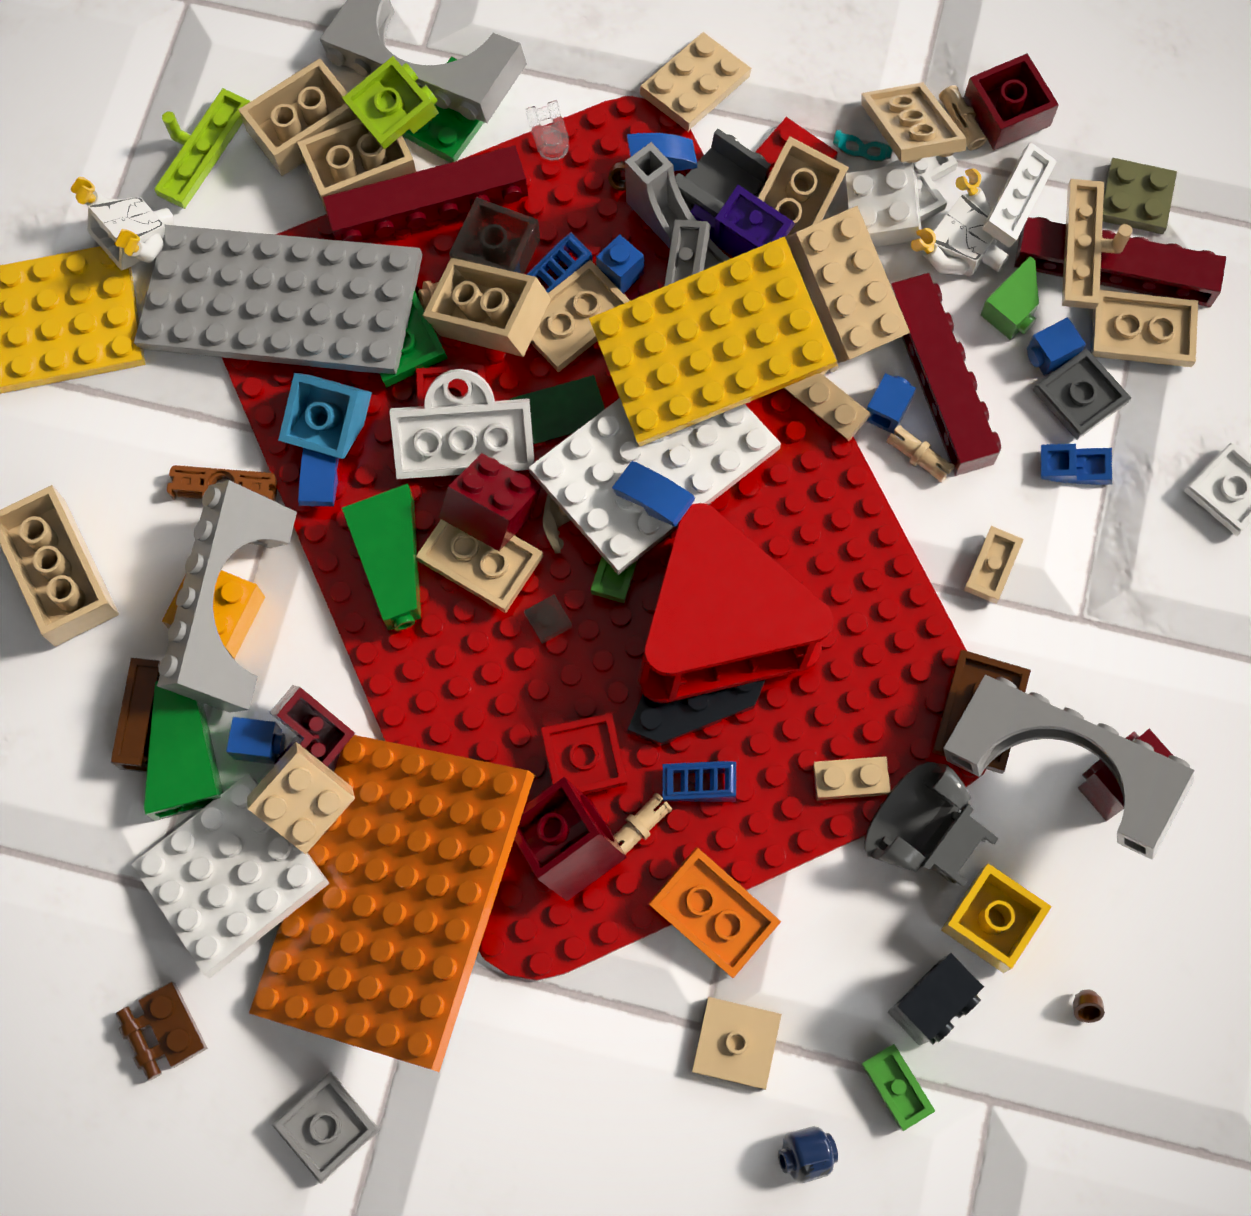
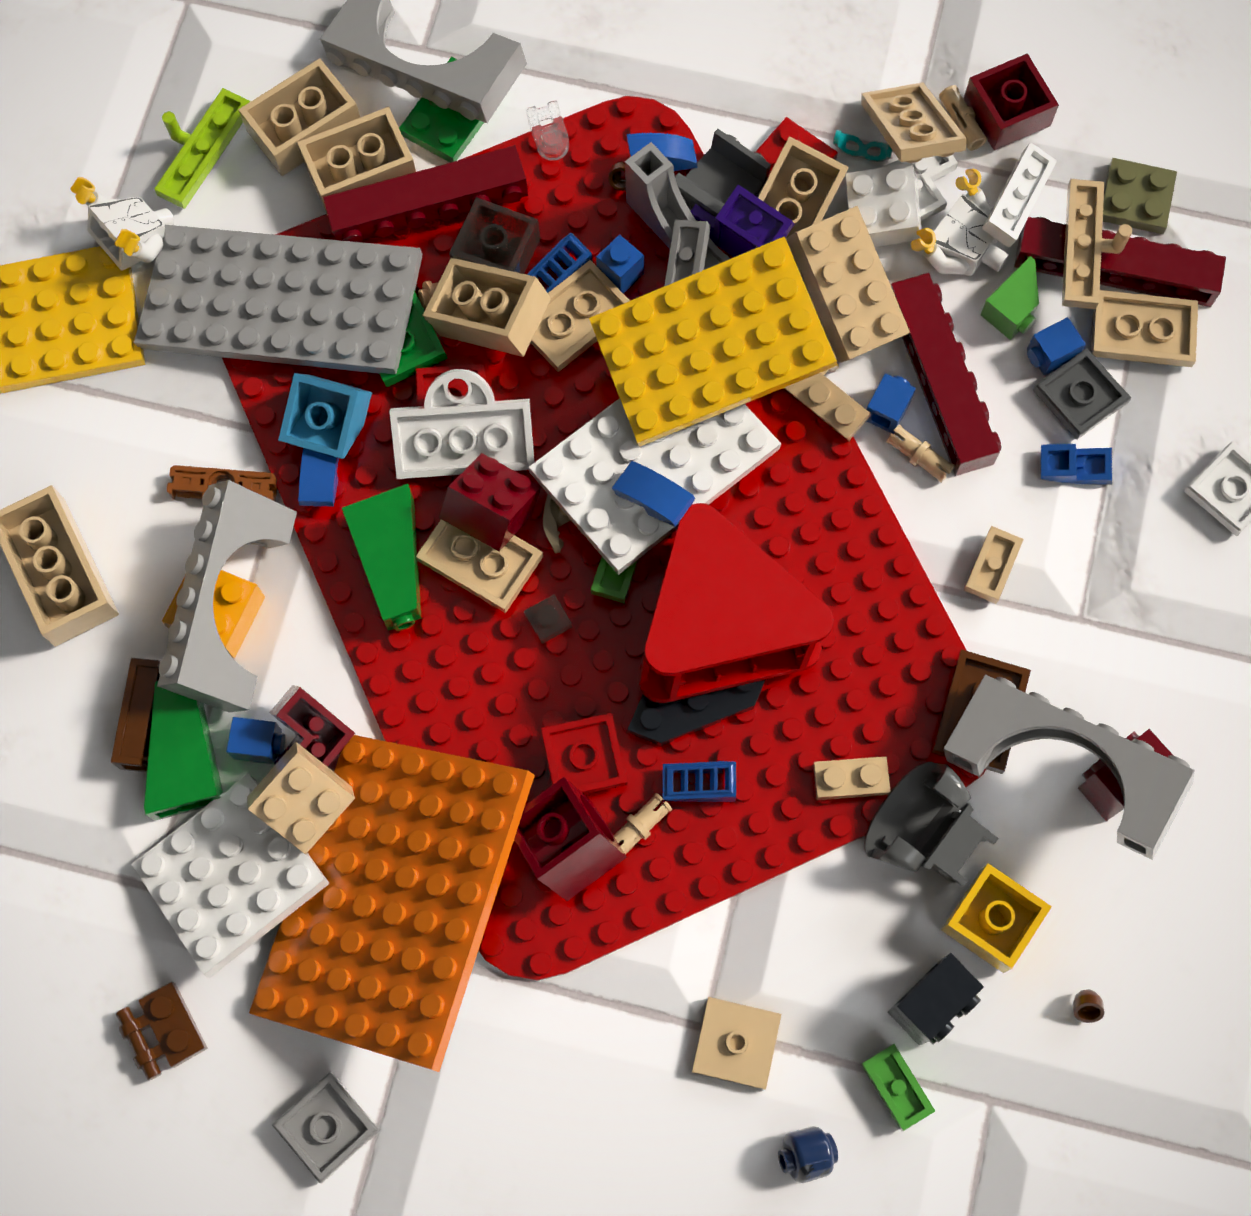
(391, 102): lime plate -> none
(563, 408): dark green sticker -> none
(695, 81): tan plate -> none
(714, 912): orange plate -> none

